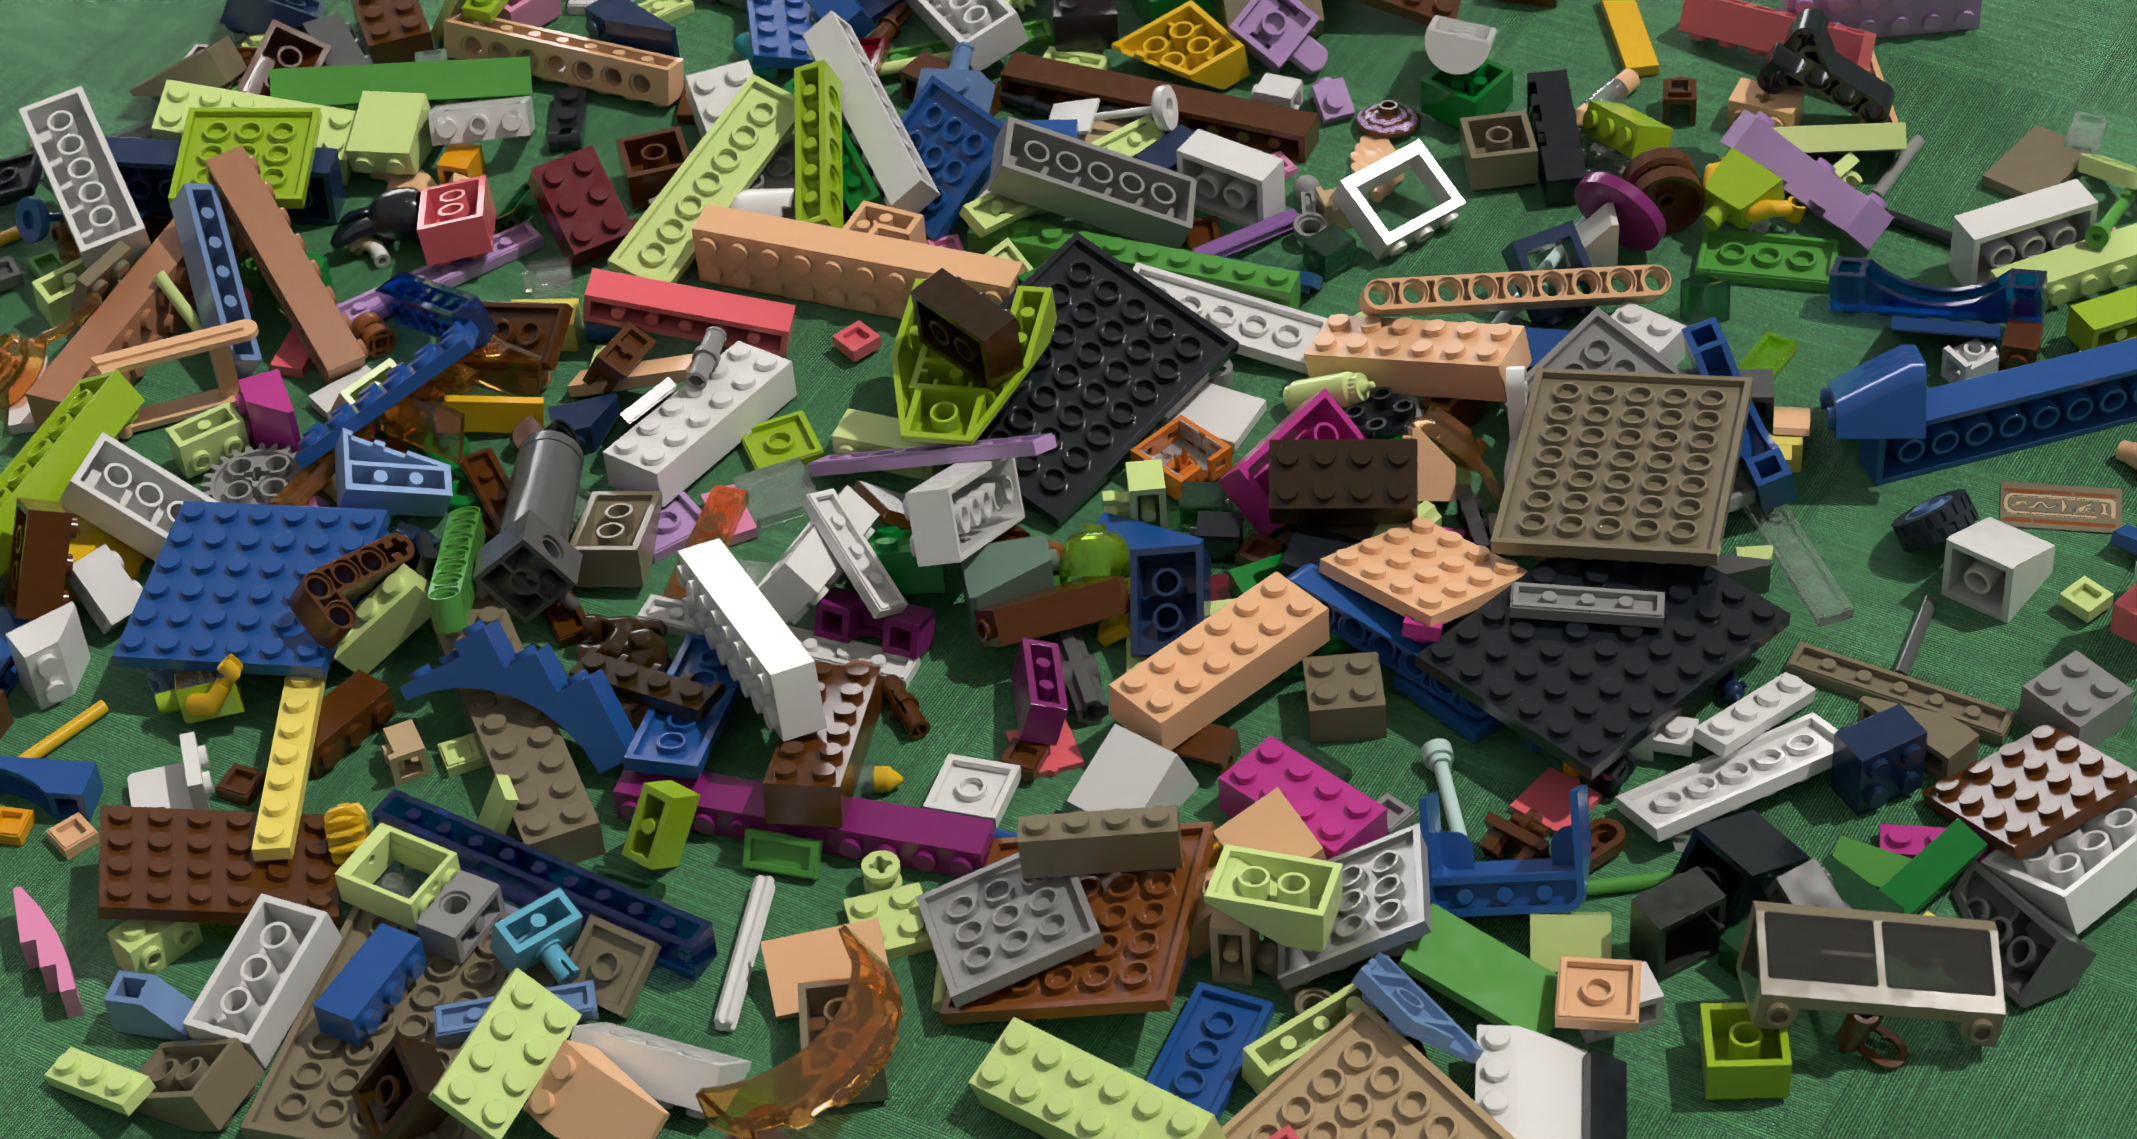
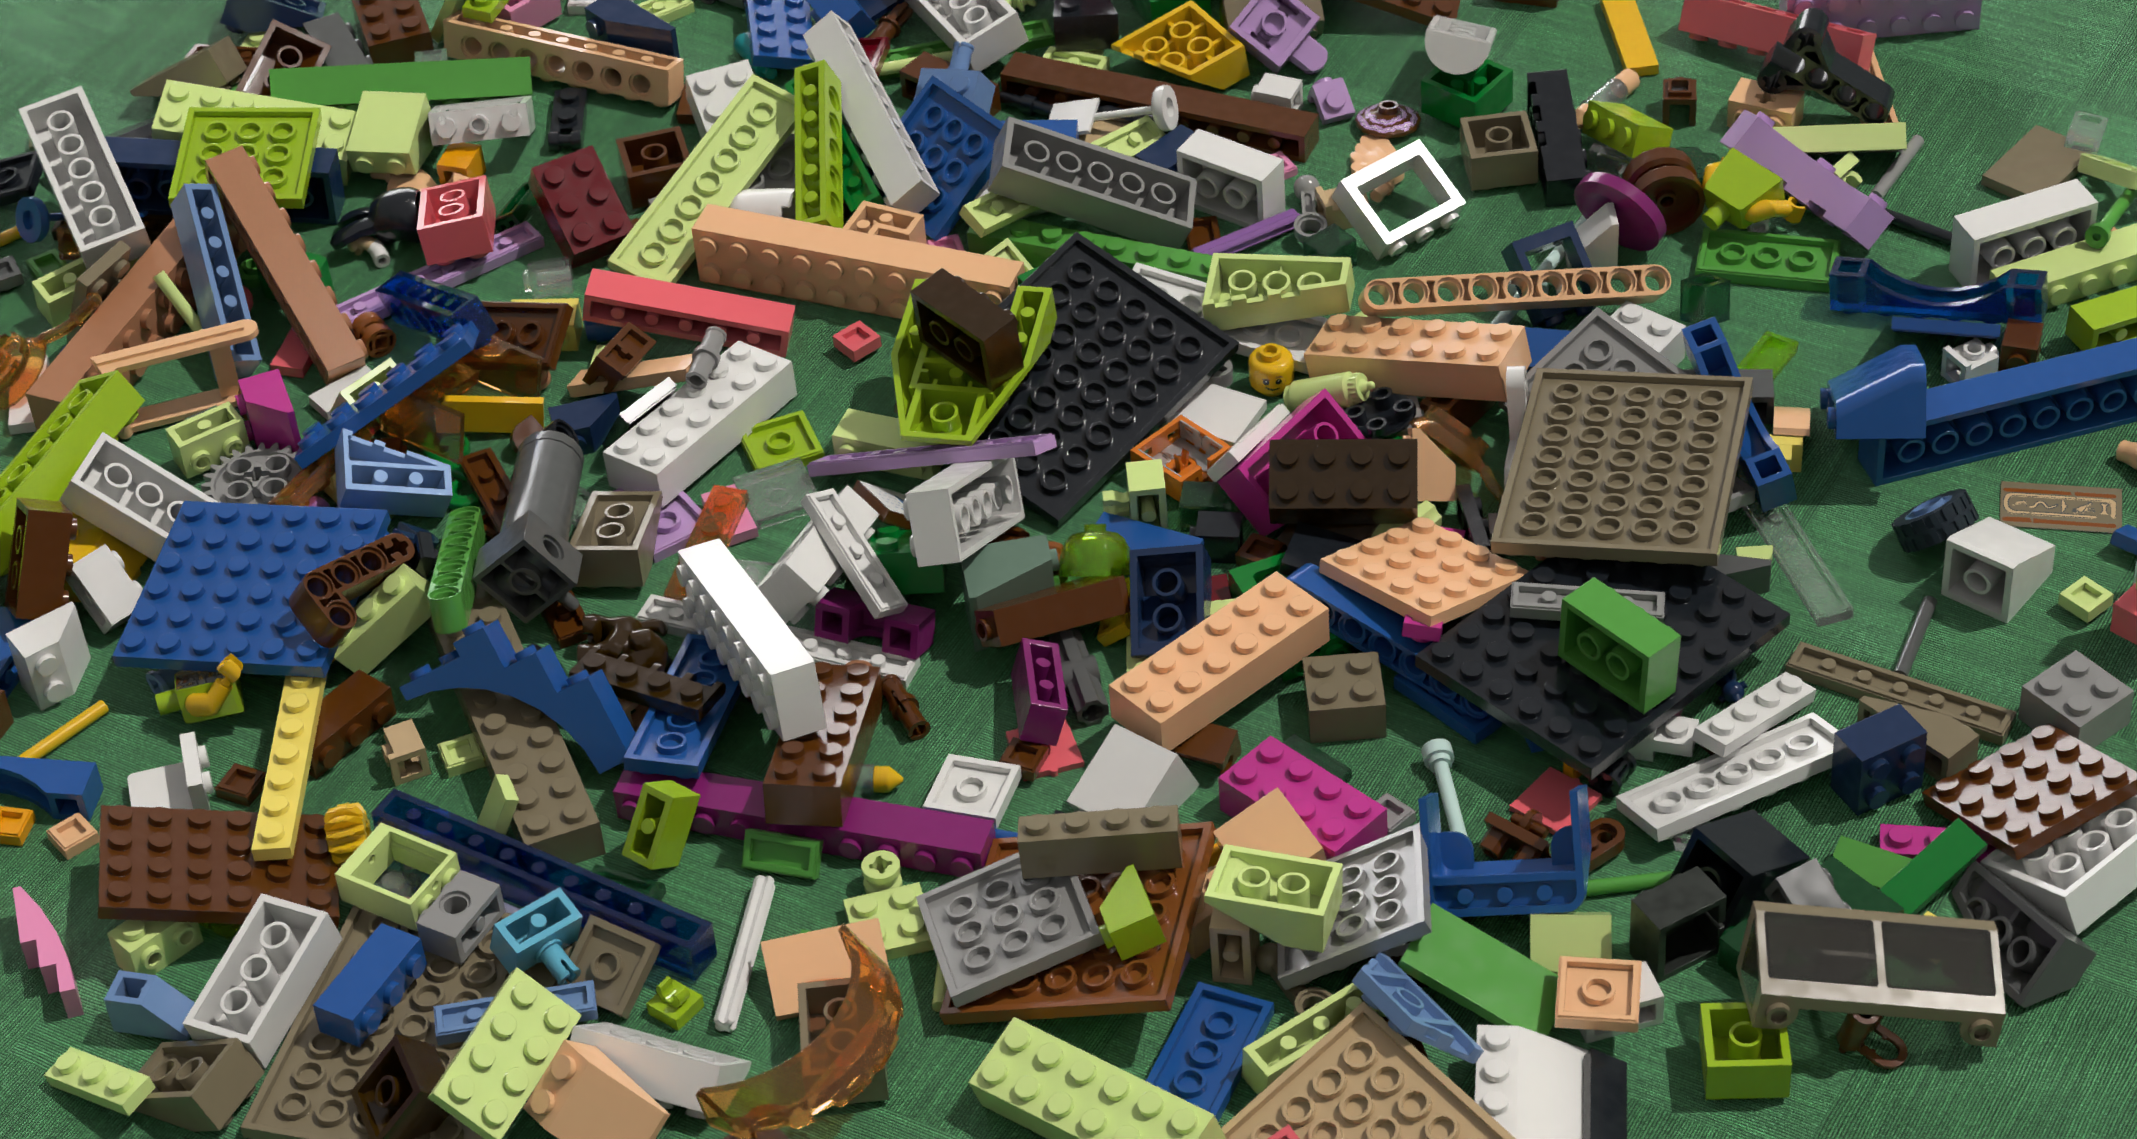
(674, 1003): none -> lime tile
(1129, 917): none -> lime slope
(1247, 442): none -> white tile
(1270, 369): none -> yellow head
(1275, 288): none -> yellowish green wedge
(1619, 645): none -> bright green brick

